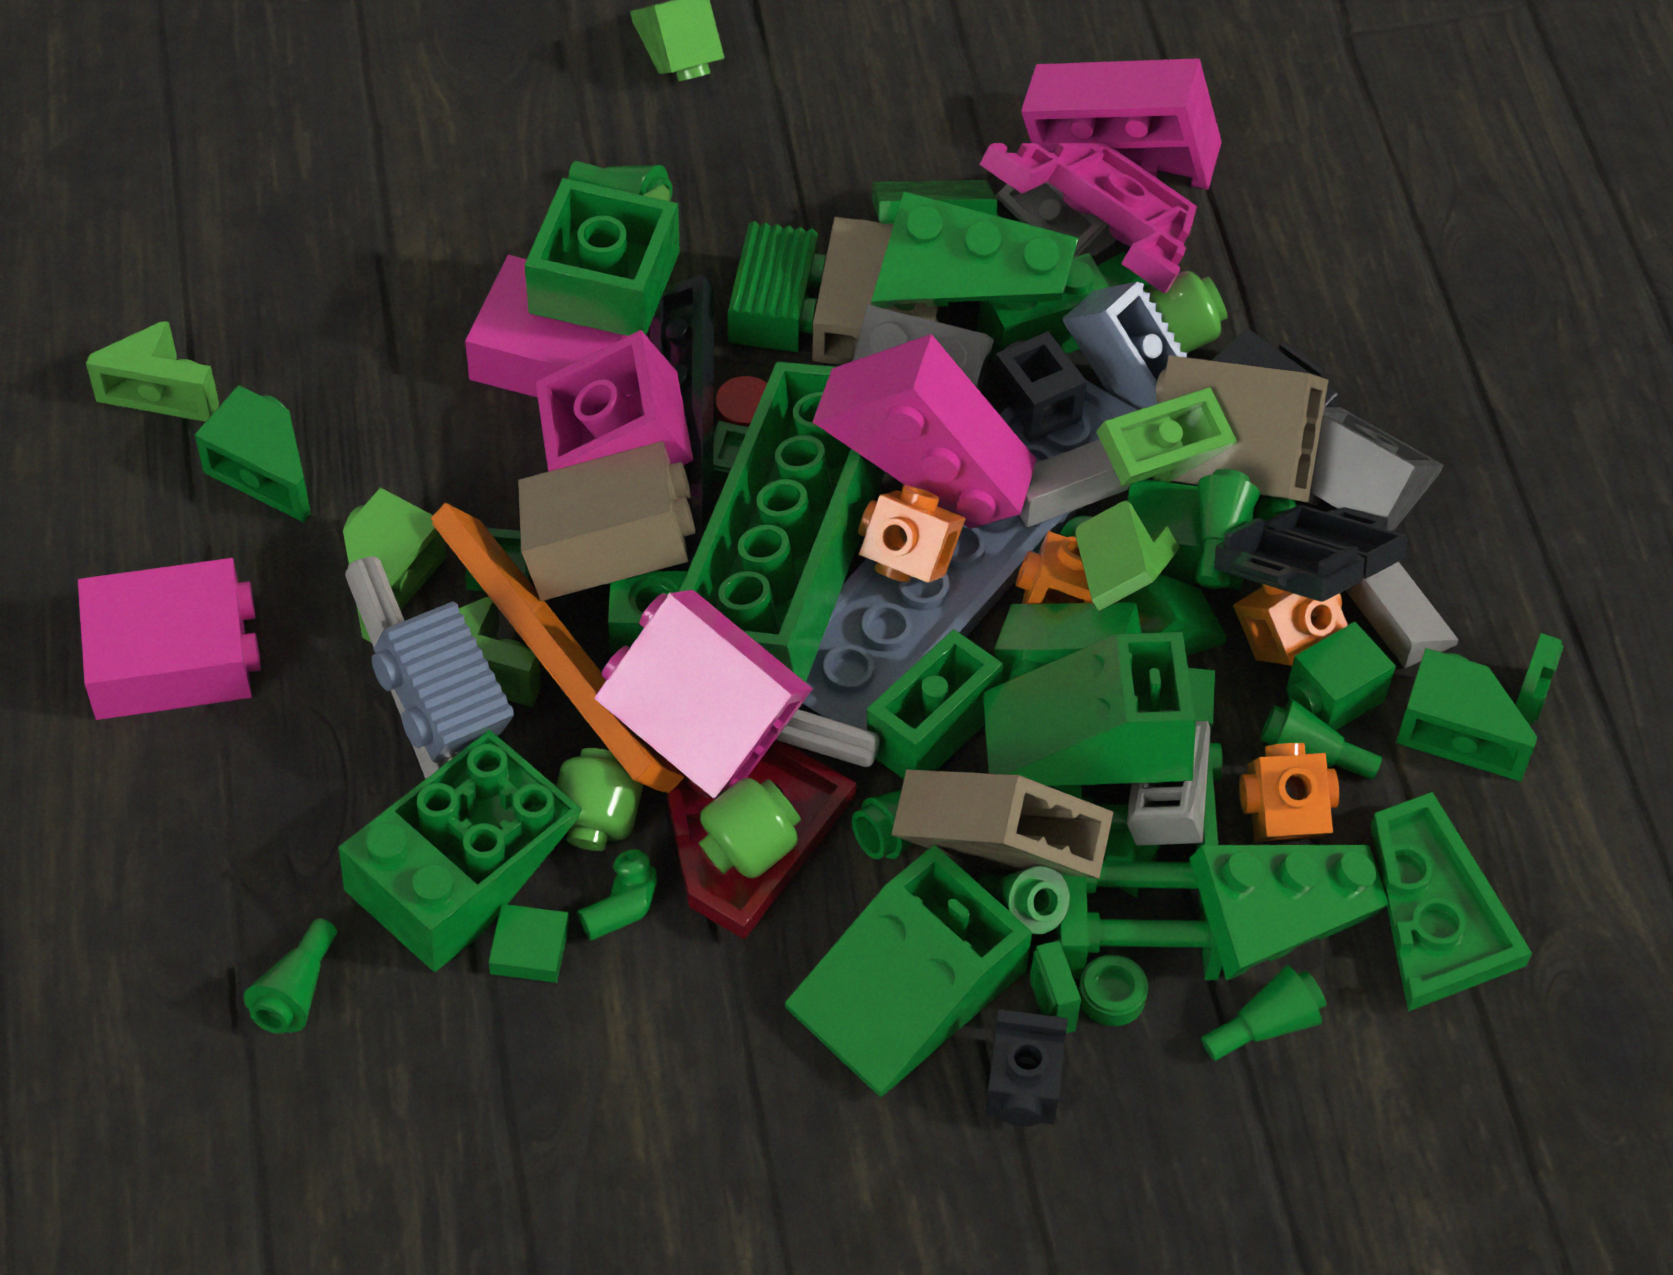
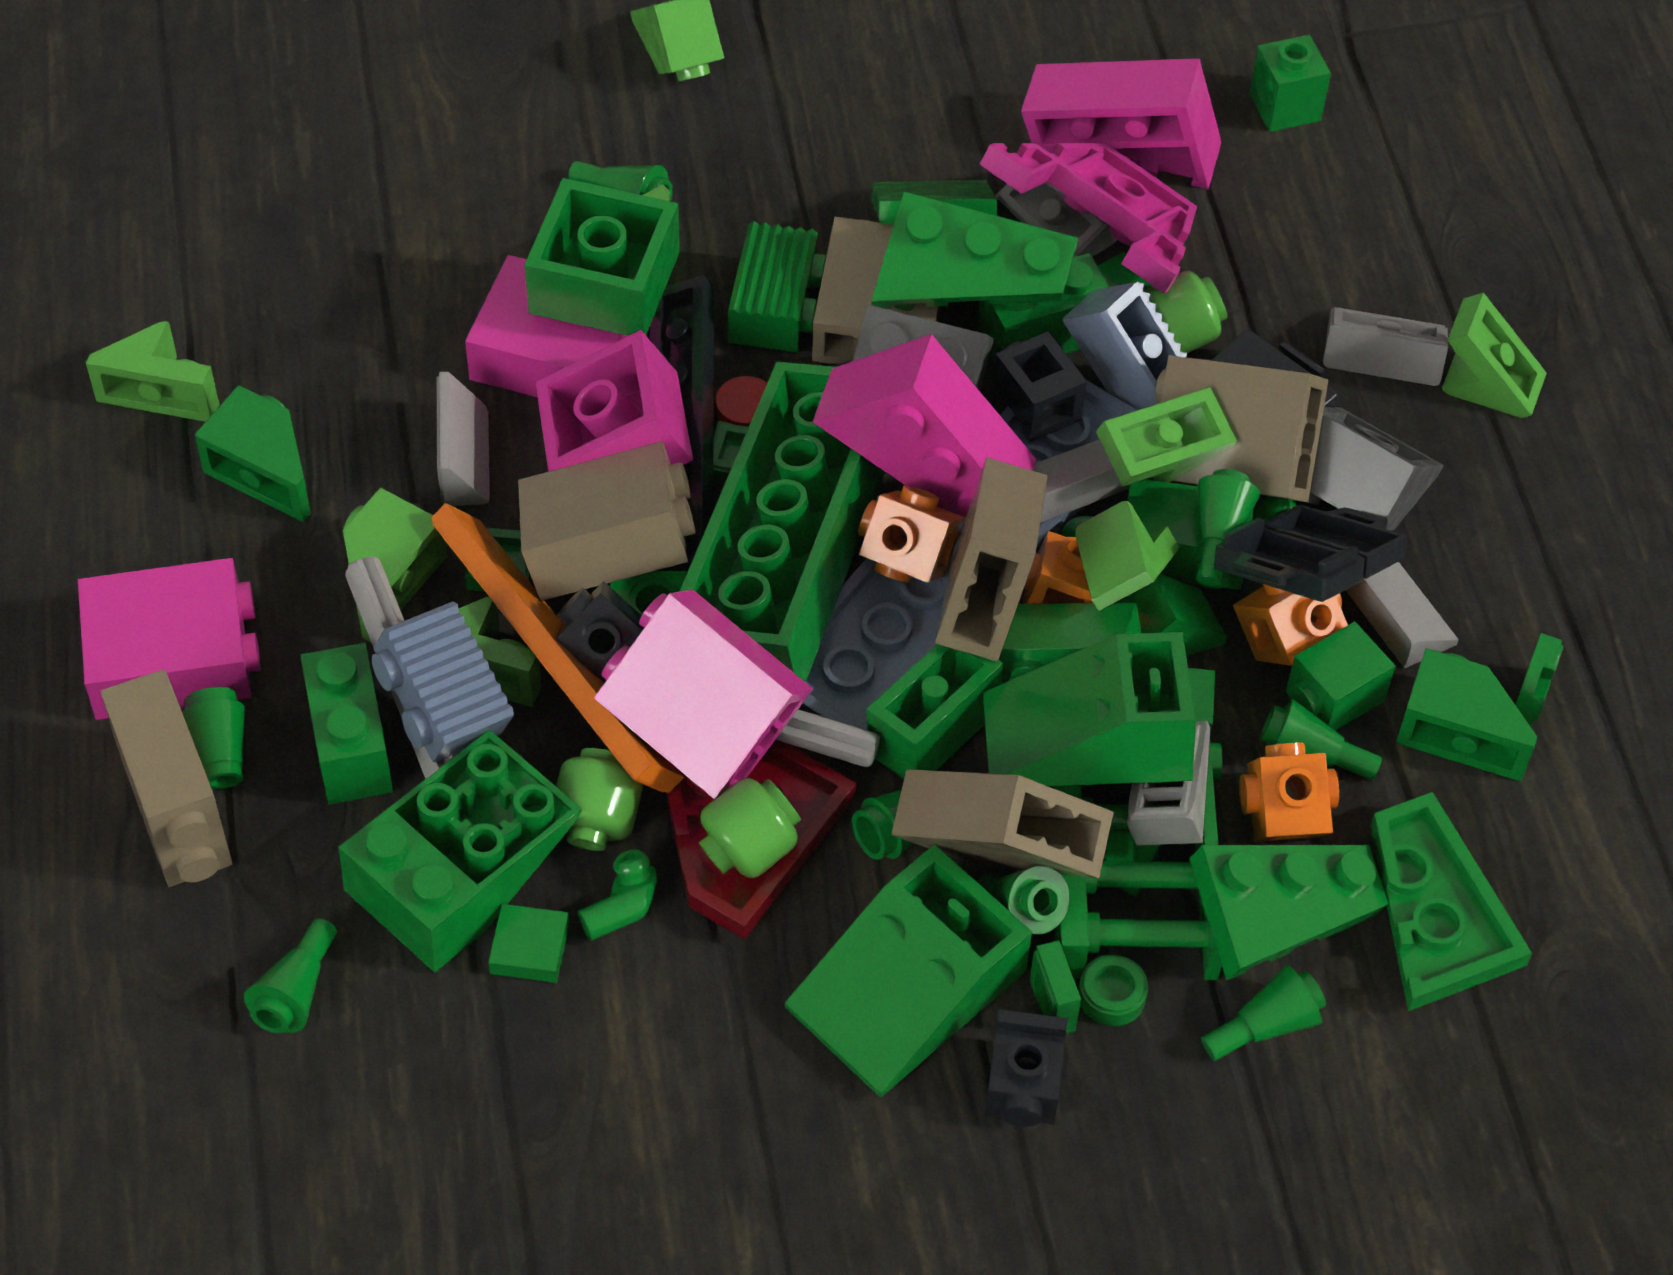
(167, 778): none -> dark tan brick
(218, 733): none -> green cone
(346, 723): none -> green brick
(461, 444): none -> light grey slope
(596, 611): none -> black brick
(992, 559): none -> dark tan brick
(1289, 83): none -> green brick
(1385, 346): none -> light grey slope
(1491, 361): none -> bright green slope

